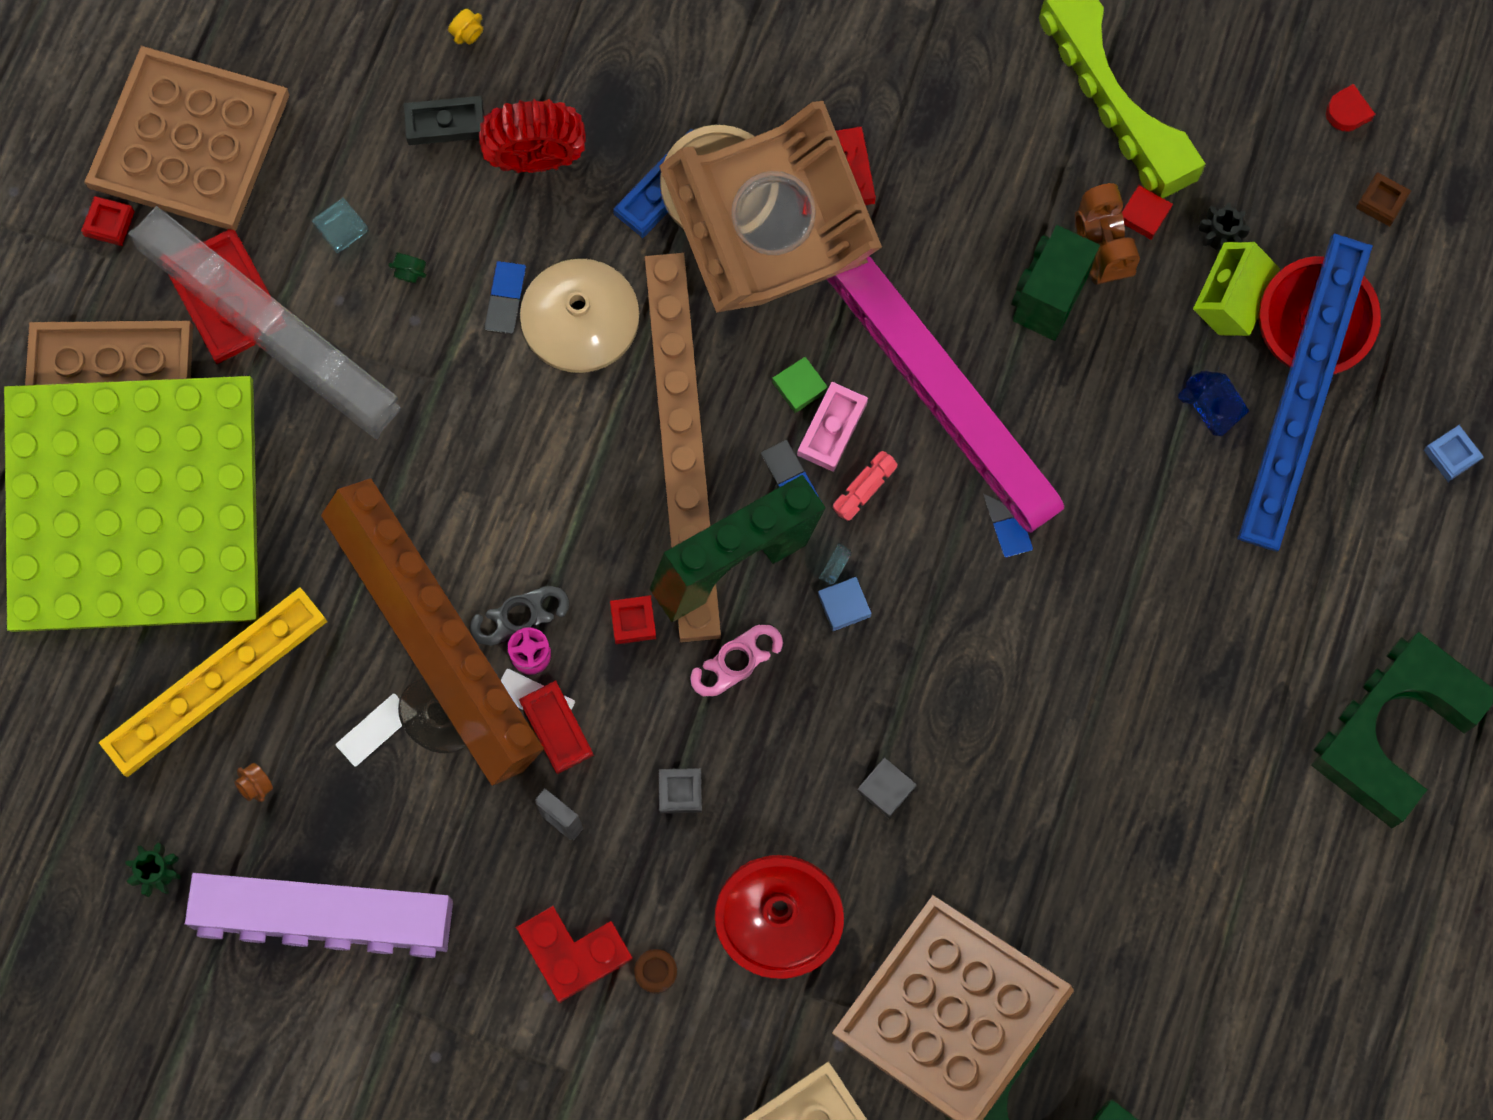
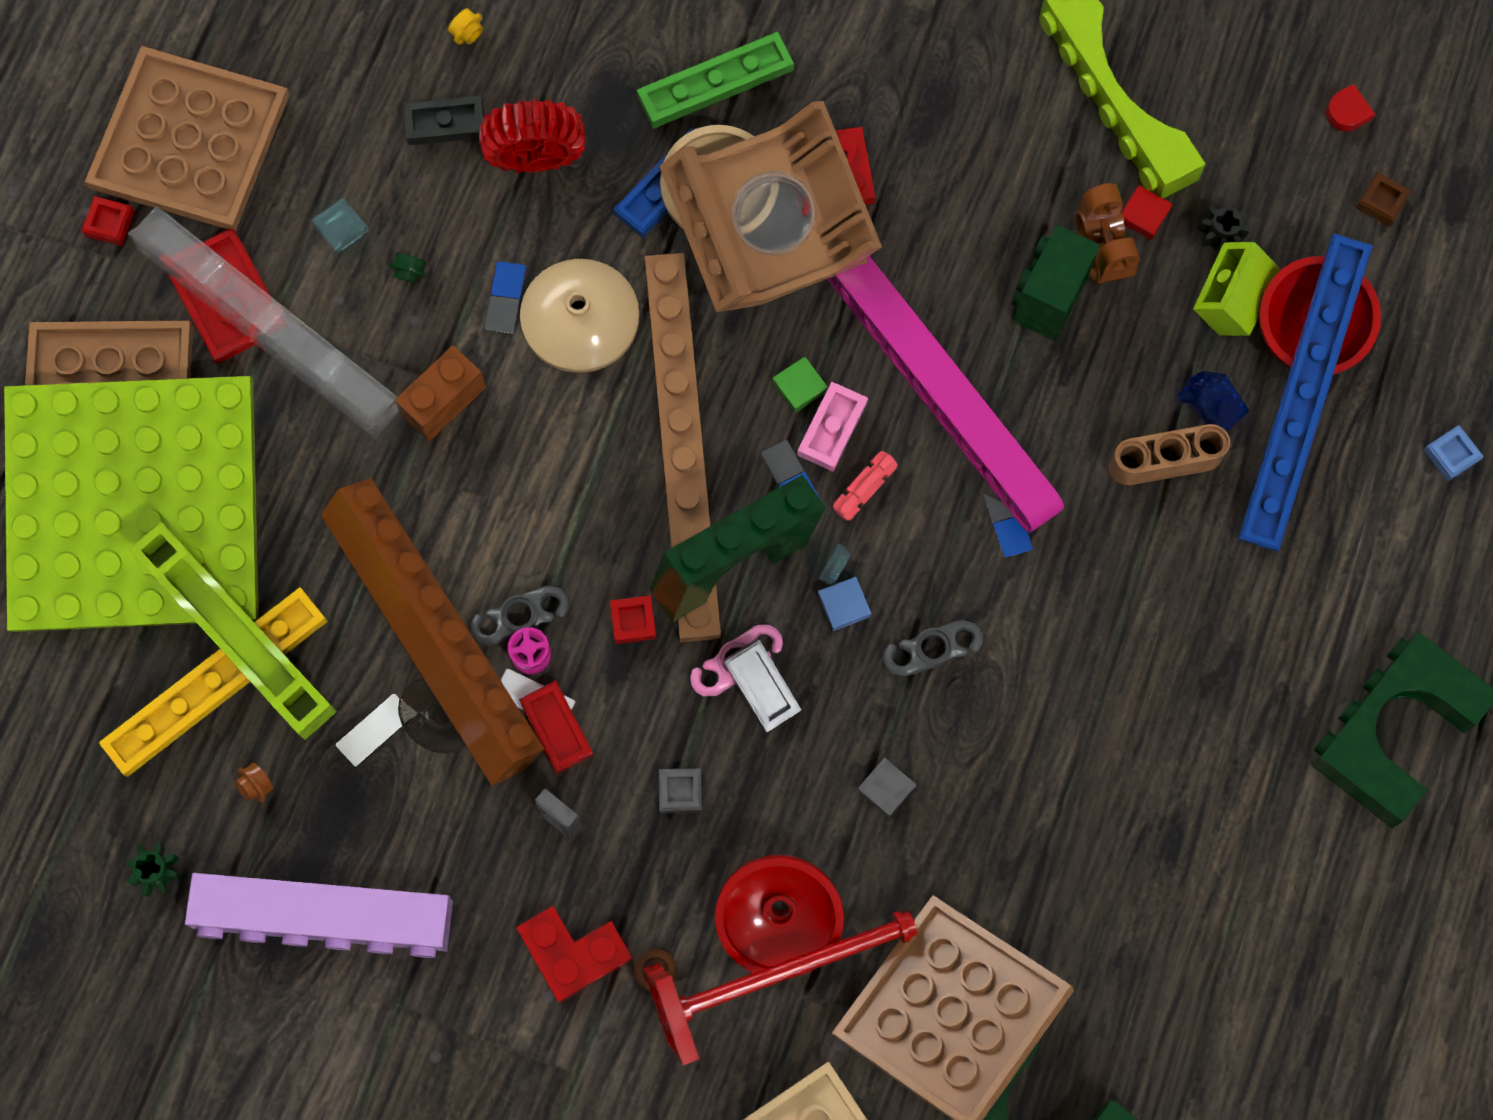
(233, 631): none -> lime arch
(440, 393): none -> dark orange brick
(677, 1010): none -> red tile
(715, 80): none -> bright green plate
(761, 685): none -> tile
(945, 633): none -> dark grey piece
(1185, 445): none -> medium nougat beam

